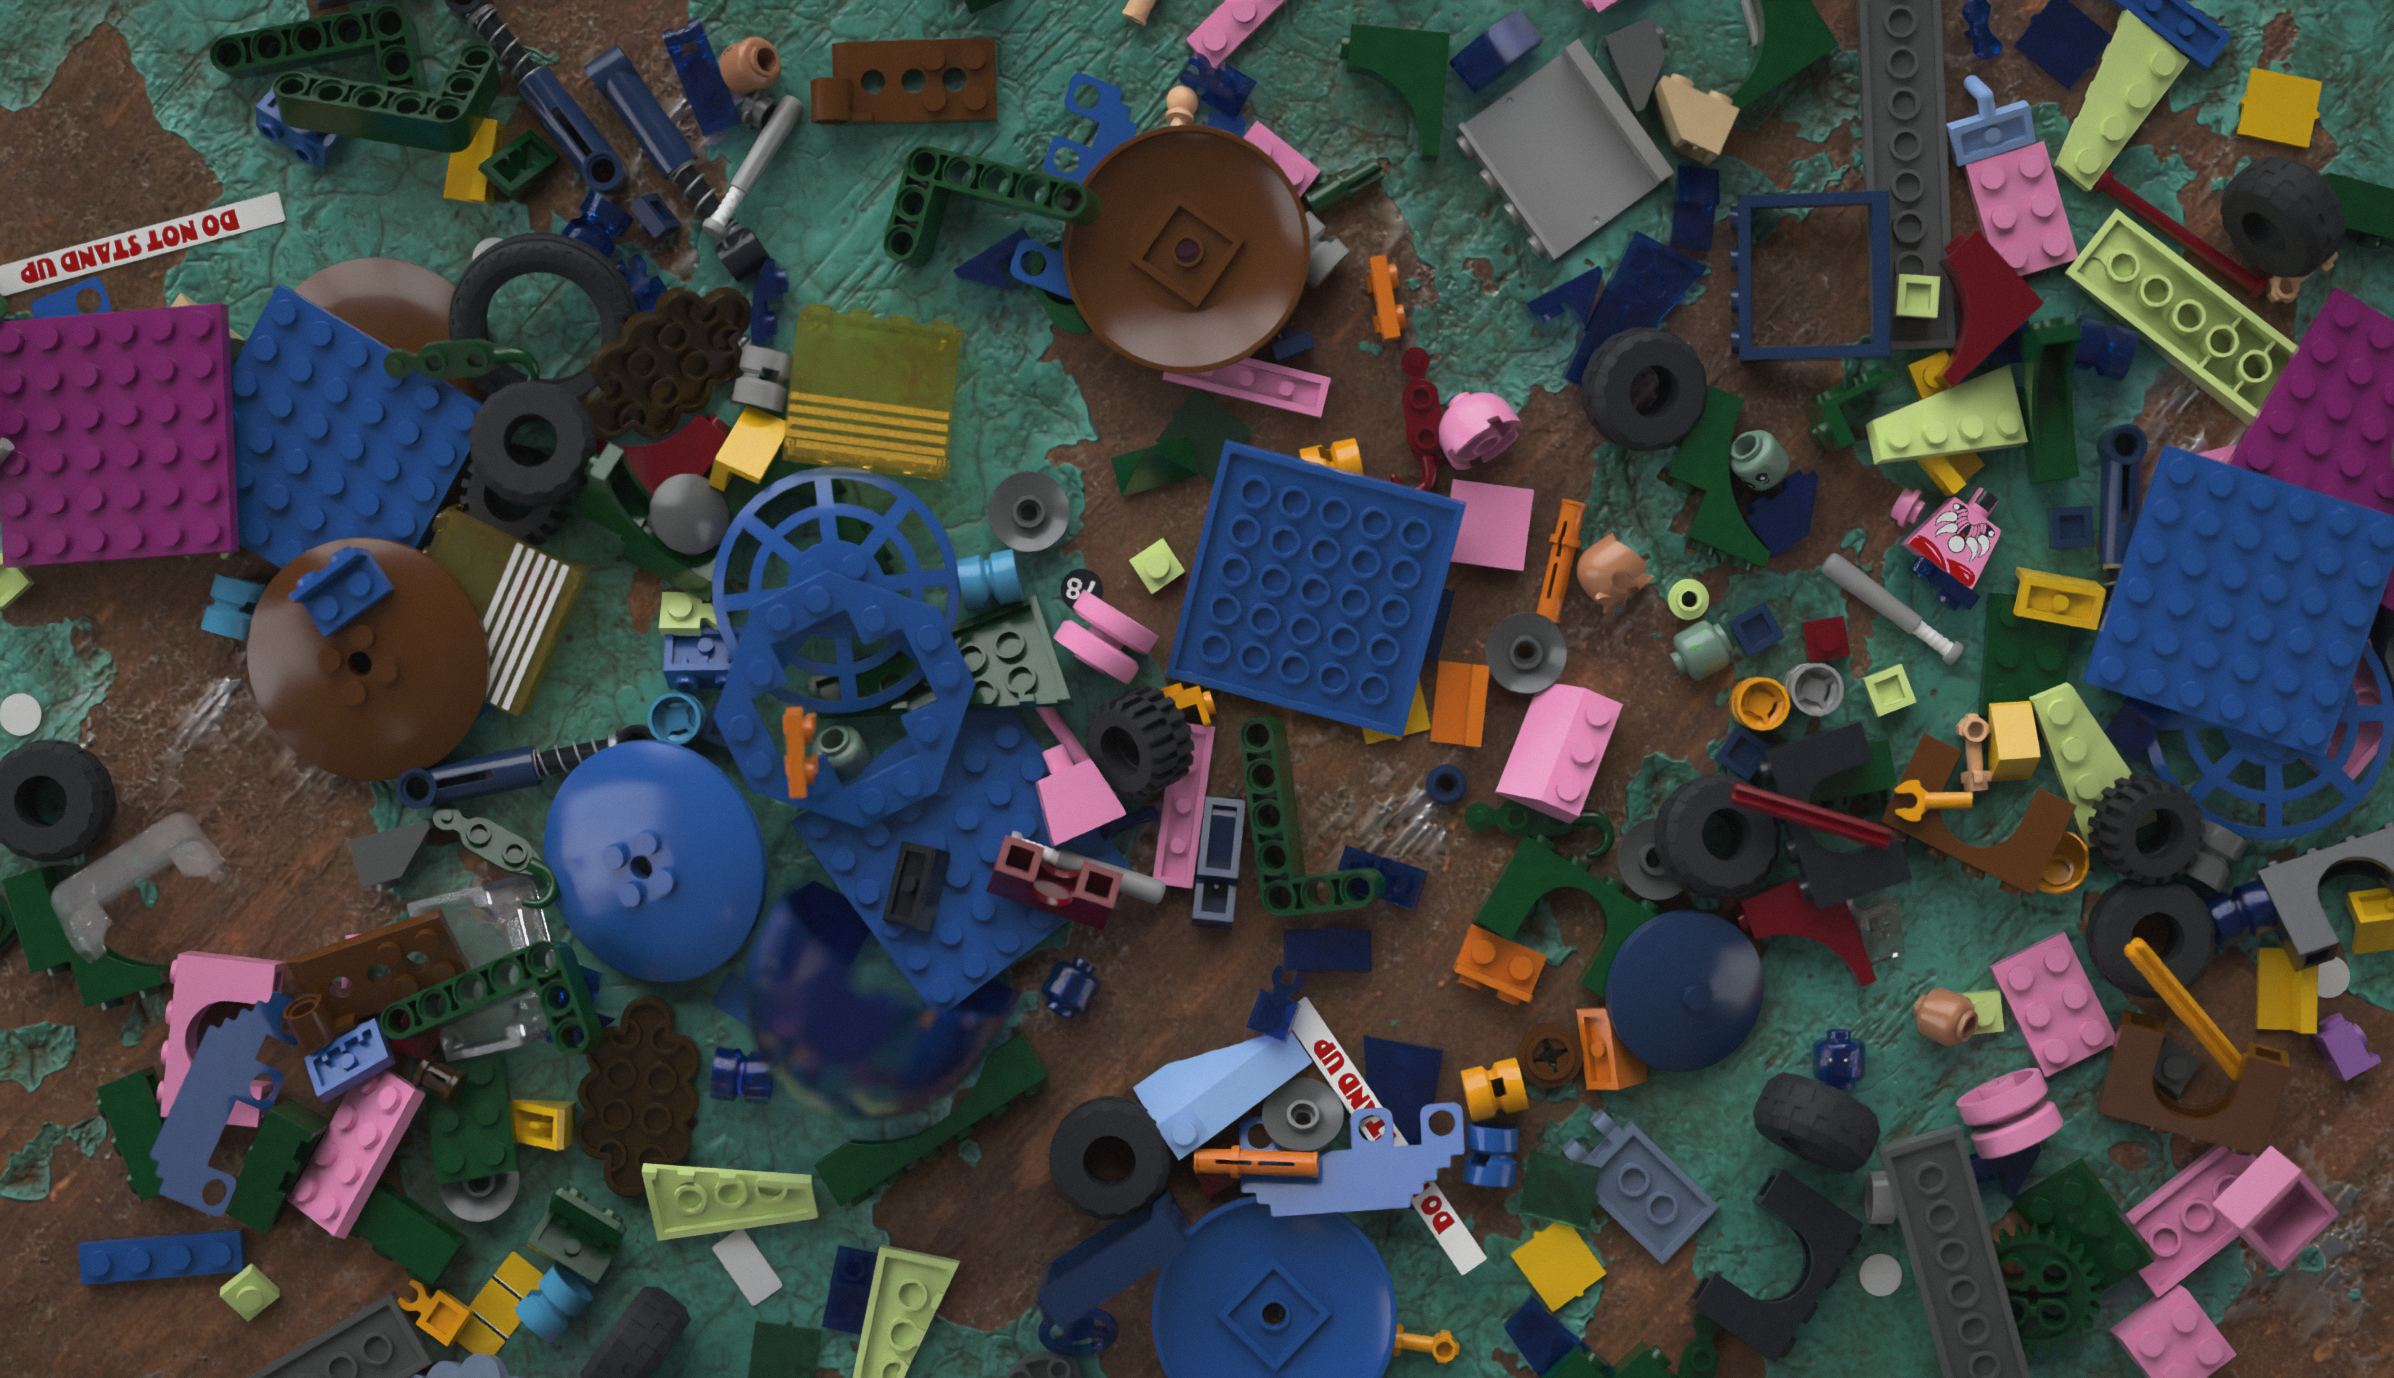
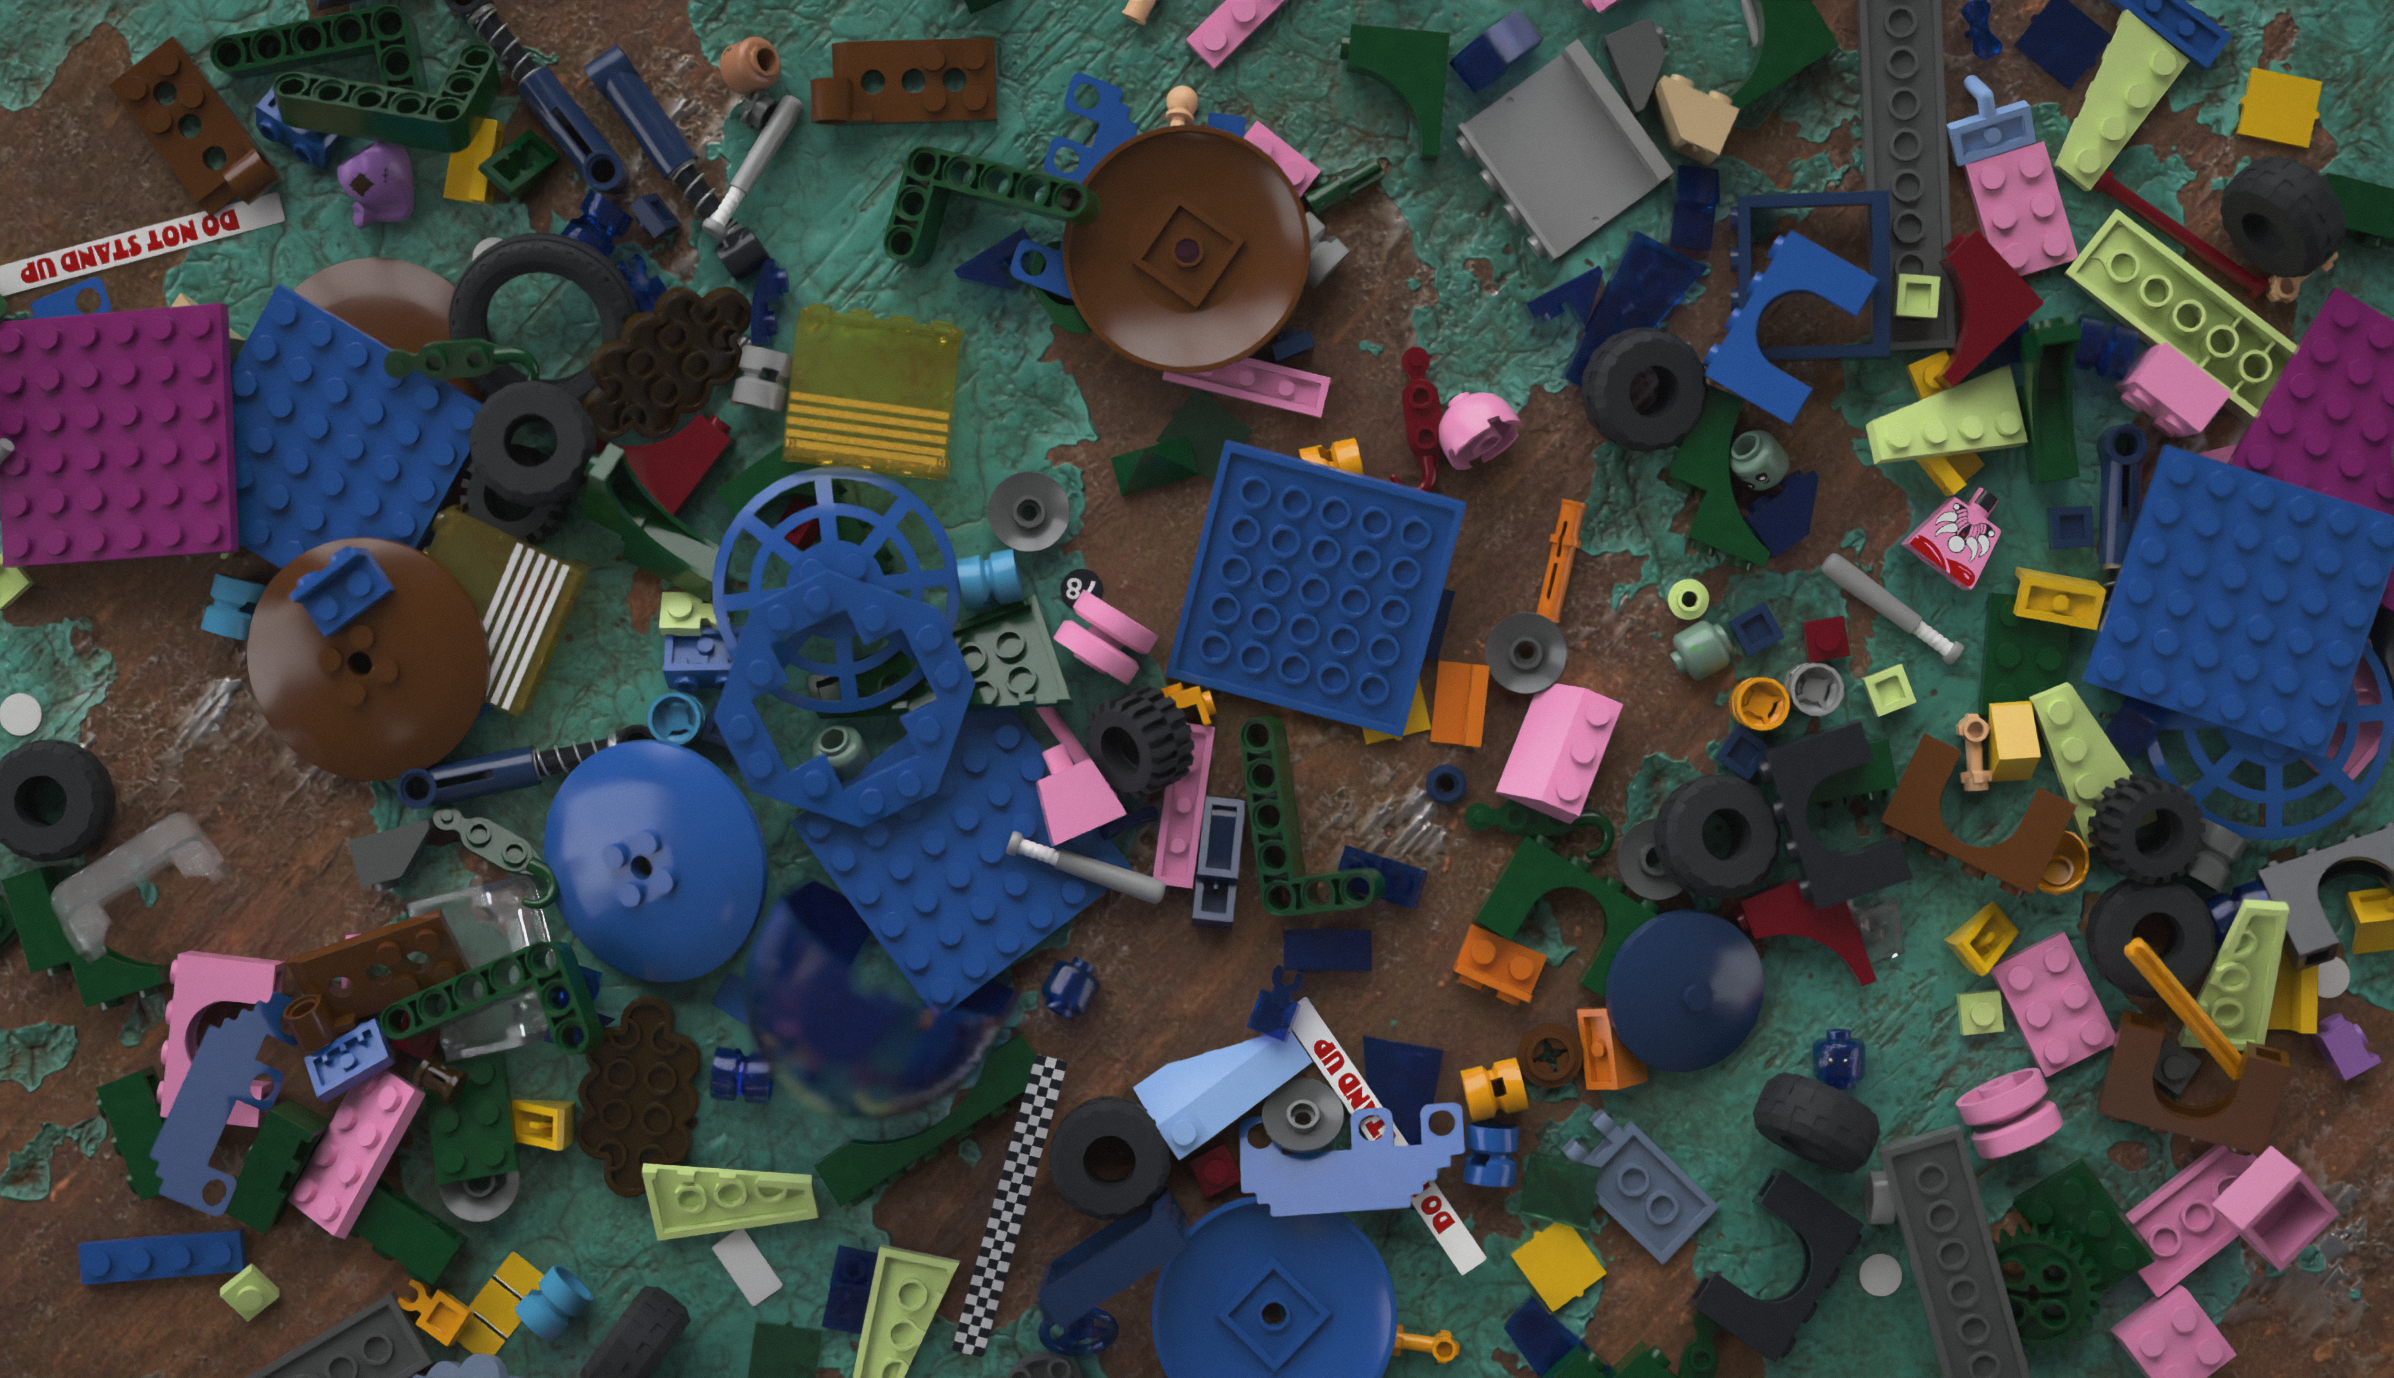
(247, 168): none -> reddish brown hinge
(379, 182): none -> medium lavender piece
(578, 1235): dark green bracket -> none
(688, 514): dark grey dish -> none
(702, 78): clear blue plate -> none
(748, 448): yellow panel -> none
(797, 767): orange plate -> none
(805, 533): none -> dark red plate
(916, 886): black slope -> none
(1009, 1205): none -> sticker
(1077, 895): dark red arch -> none
(1157, 566): yellowish green plate -> none
(1208, 1162): orange pin -> none
(1224, 87): clear blue plate -> none
(1381, 281): orange plate -> none
(1492, 525): bright pink tile -> none
(1611, 572): nougat helmet -> none
(1794, 269): none -> blue arch
(1810, 816): dark red axle -> none
(1827, 421): dark green bracket -> none
(1908, 507): bright pink plate -> none
(1932, 800): light orange bar -> none
(1945, 1017): nougat head -> none
(1950, 591): clear blue plate -> none
(1982, 939): none -> yellow slope
(2010, 1168): clear blue slope -> none
(2171, 391): none -> bright pink piece
(2244, 975): none -> yellowish green wing

